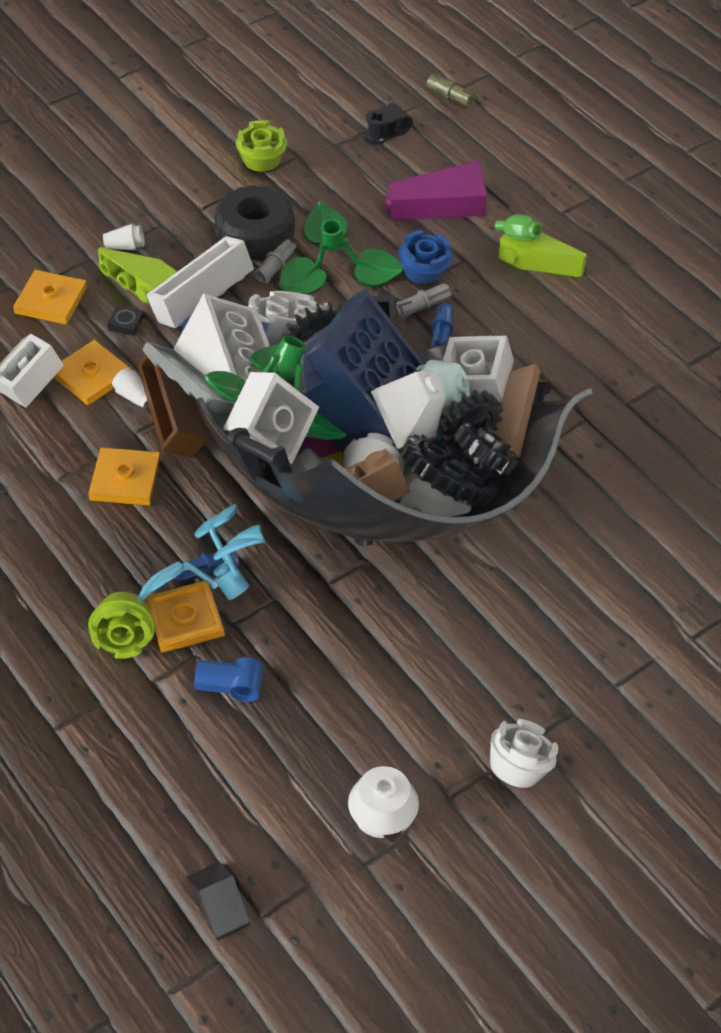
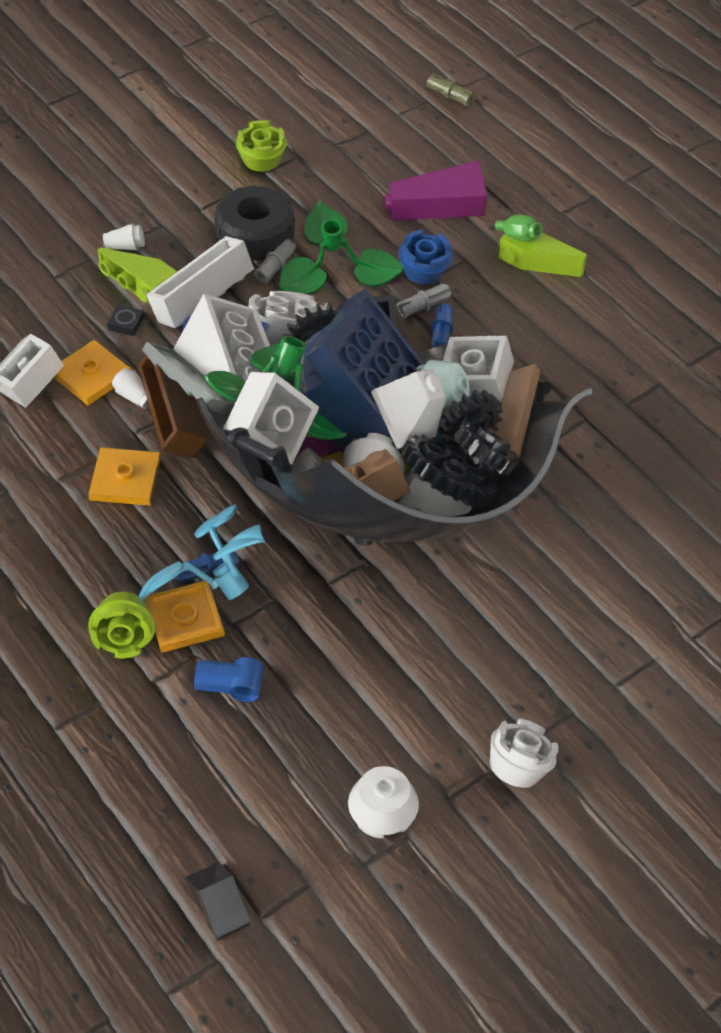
(50, 297): light orange plate -> none
(387, 123): black piece -> none

